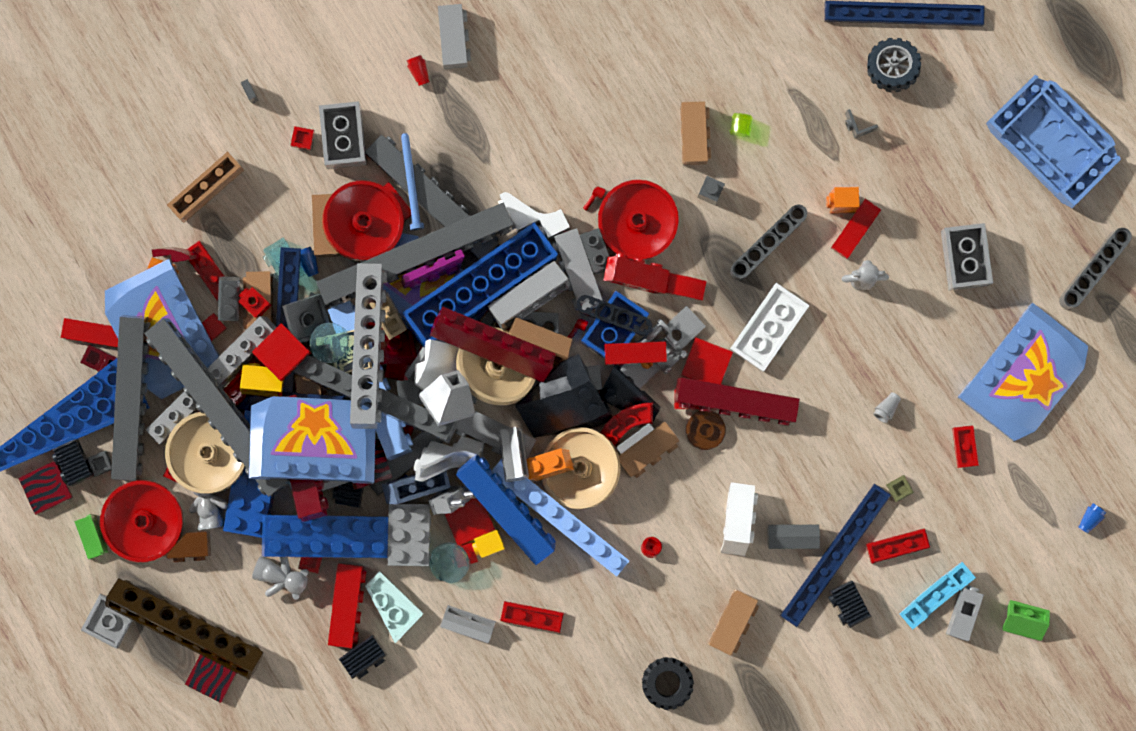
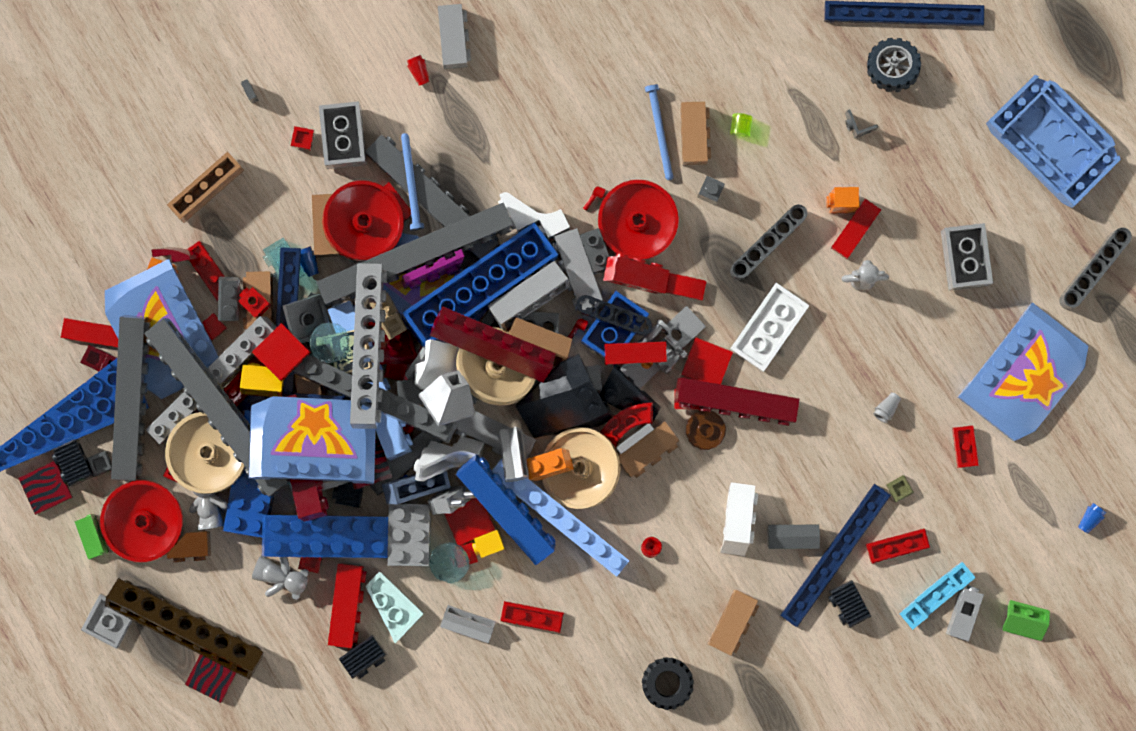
(652, 90): none -> medium blue bar

